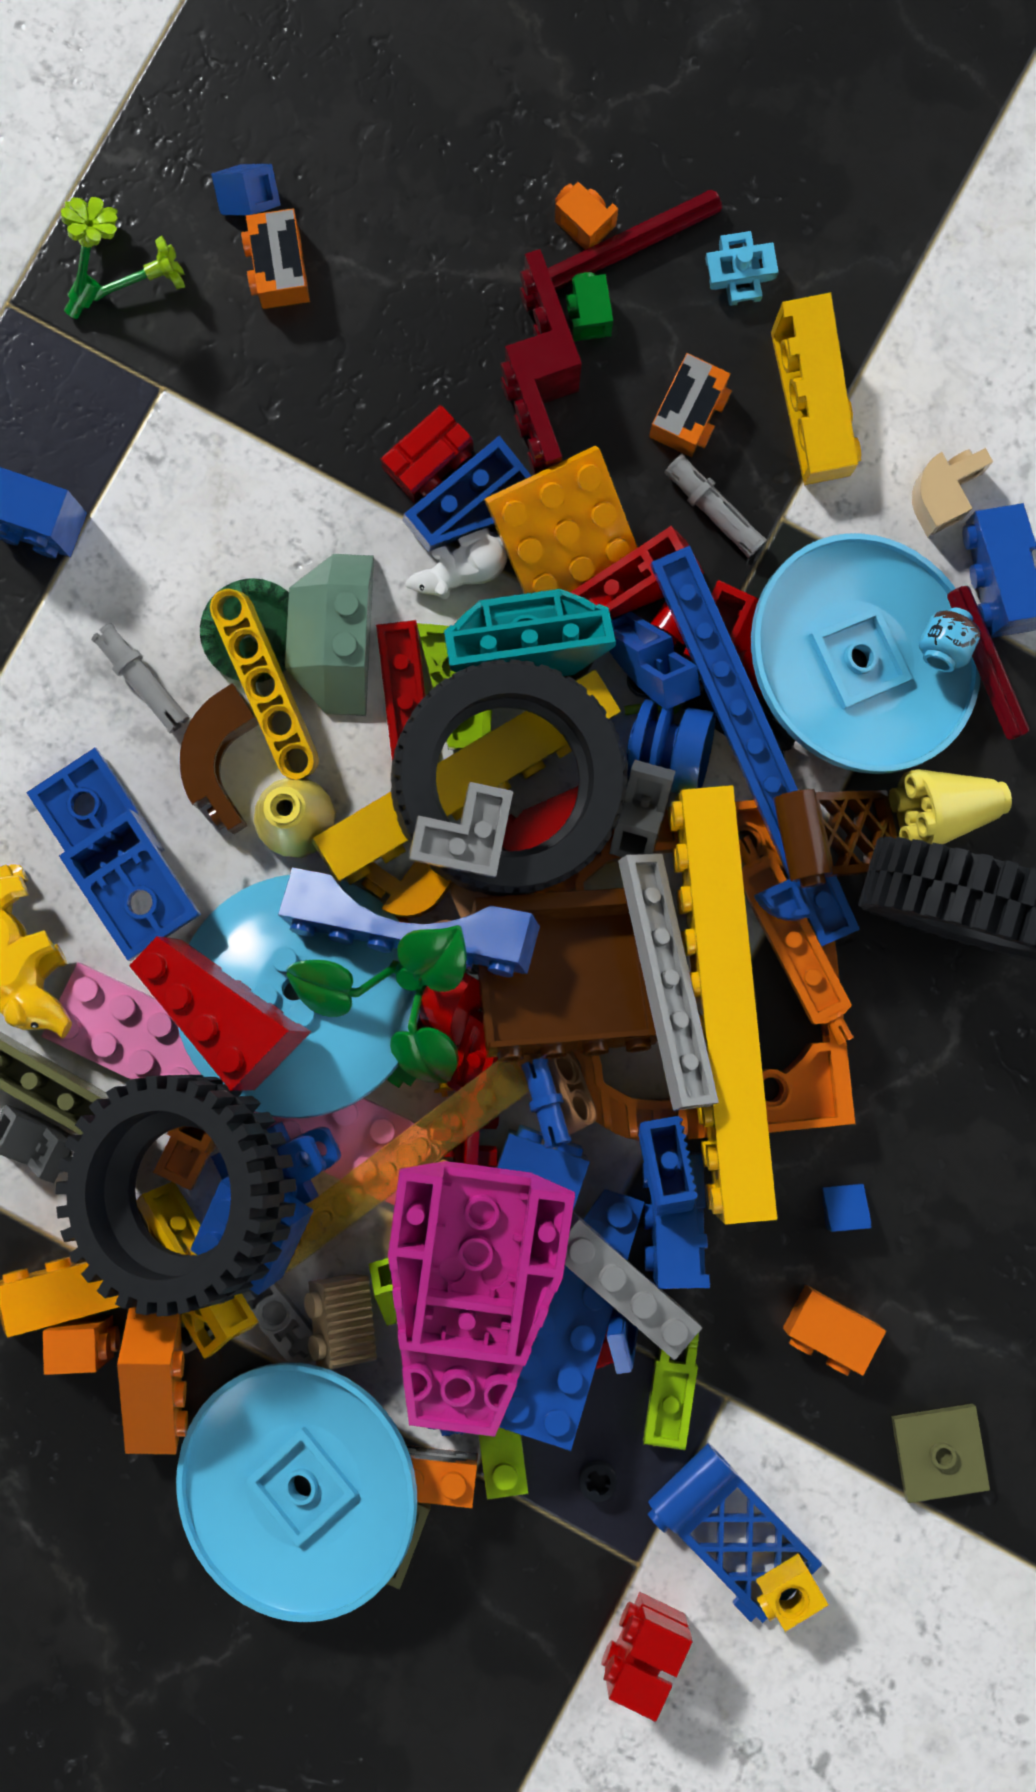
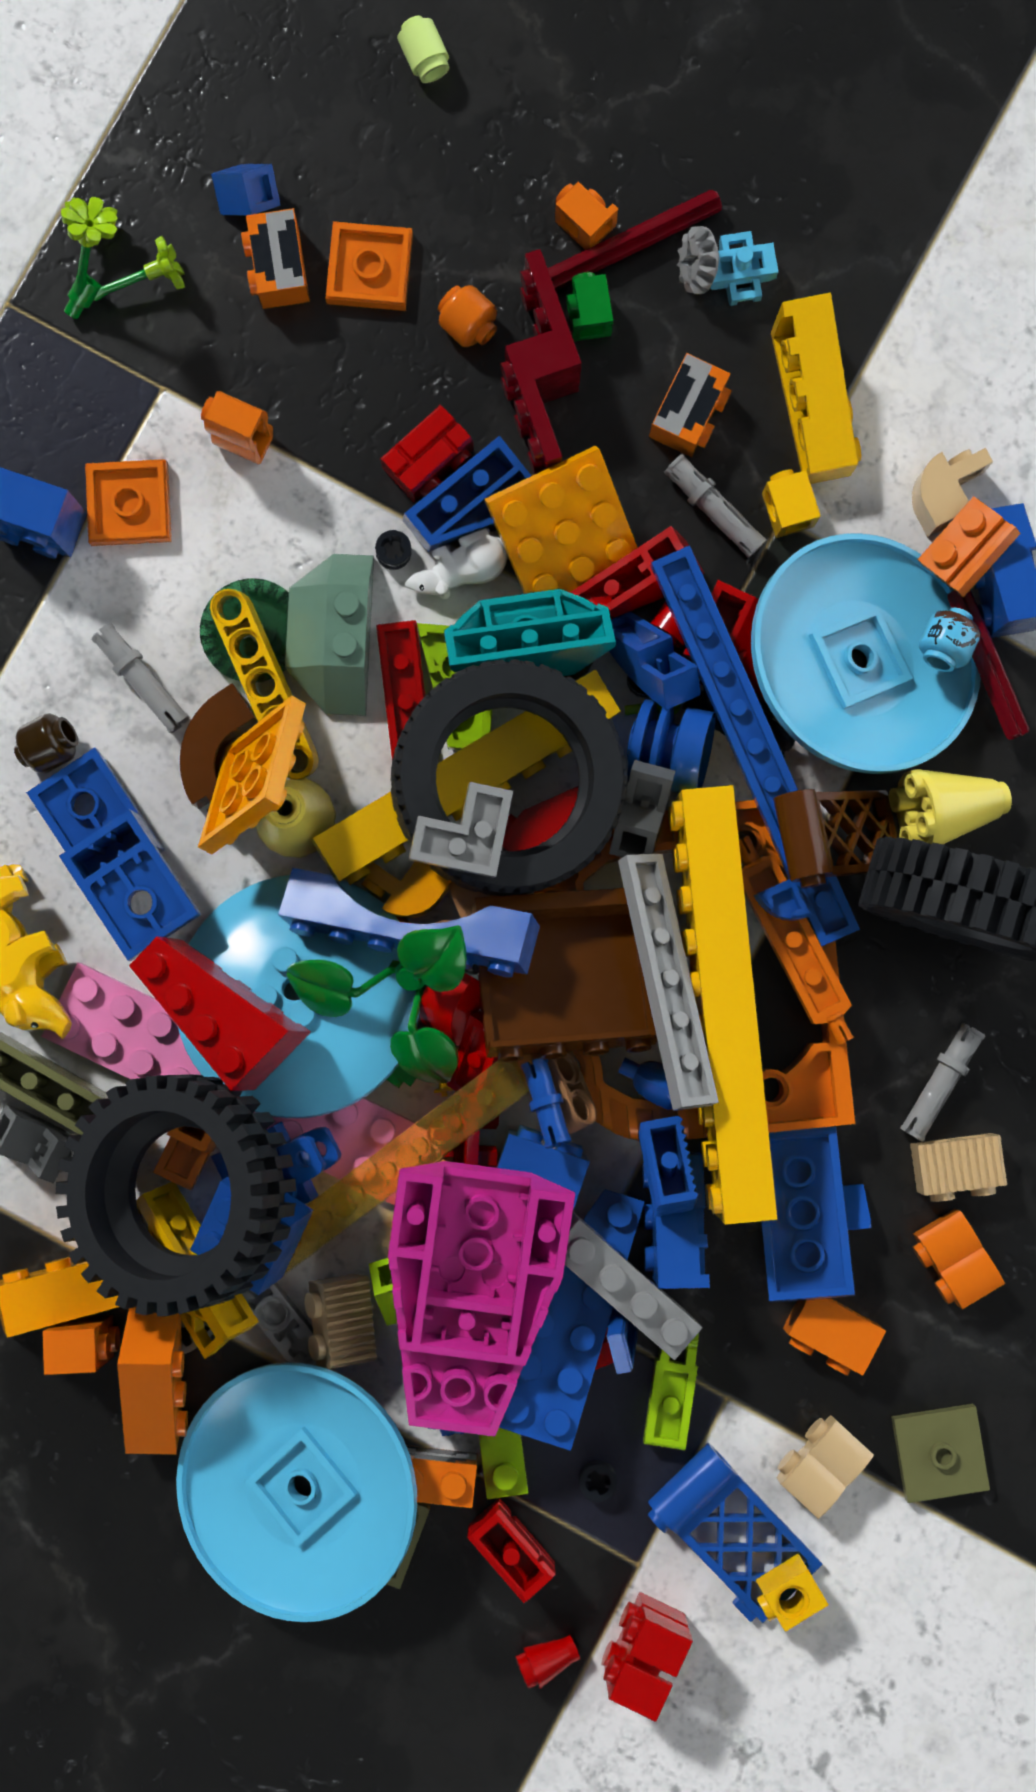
(46, 743): none -> dark brown head
(128, 502): none -> orange tile
(237, 426): none -> orange brick
(253, 776): none -> light orange plate
(369, 266): none -> orange tile
(381, 552): none -> black bush
(423, 49): none -> yellowish green brick
(467, 316): none -> orange head
(511, 1550): none -> red brick
(546, 1660): none -> red cone
(648, 1081): none -> blue plant
(698, 260): none -> light grey gear
(790, 502): none -> yellow brick
(810, 1239): none -> blue plate
(823, 1465): none -> tan brick
(942, 1081): none -> light grey pin
(958, 1259): none -> orange brick
(959, 1165): none -> tan brick
(968, 546): none -> orange plate

